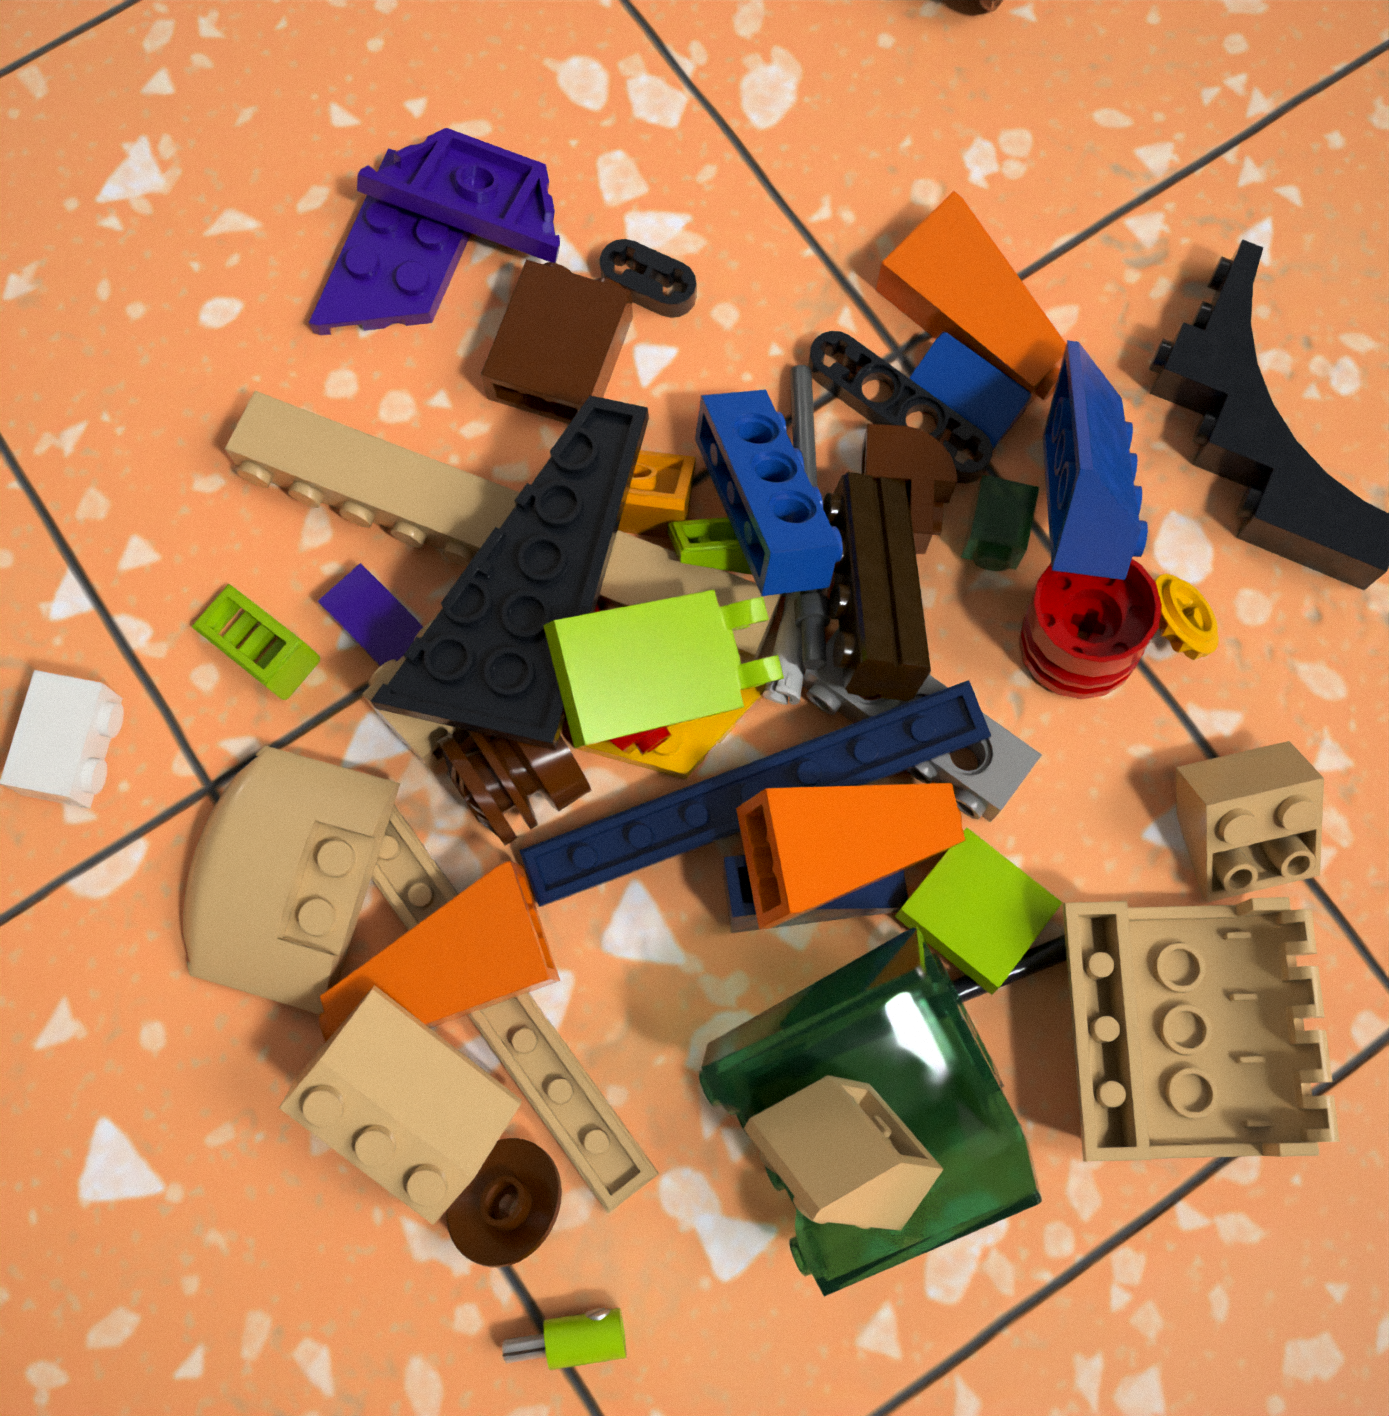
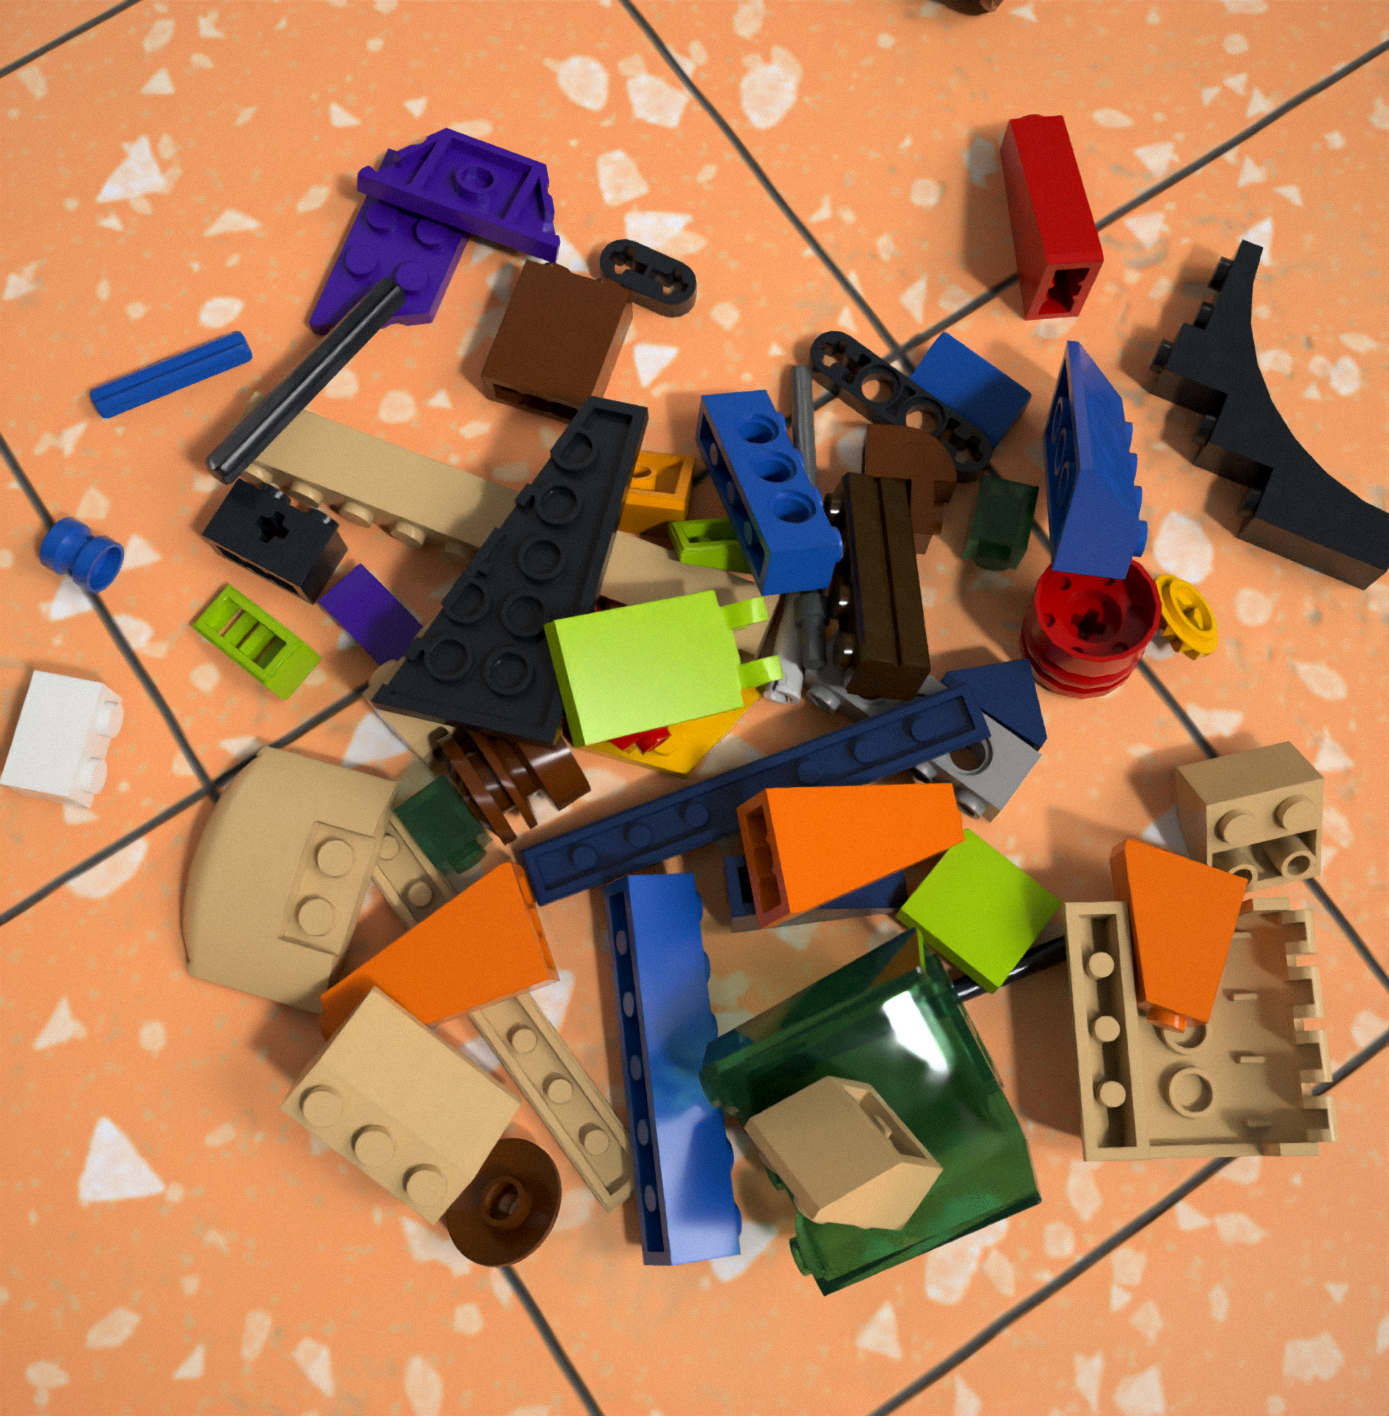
(75, 551): none -> blue wheel
(171, 374): none -> blue axle
(246, 533): none -> black brick
(304, 381): none -> black axle
(444, 827): none -> clear green brick
(573, 1340): lime piece -> none
(663, 1032): none -> blue brick
(961, 284): orange slope -> none
(1007, 696): none -> dark blue slope
(1049, 218): none -> red slope
(1178, 930): none -> orange slope

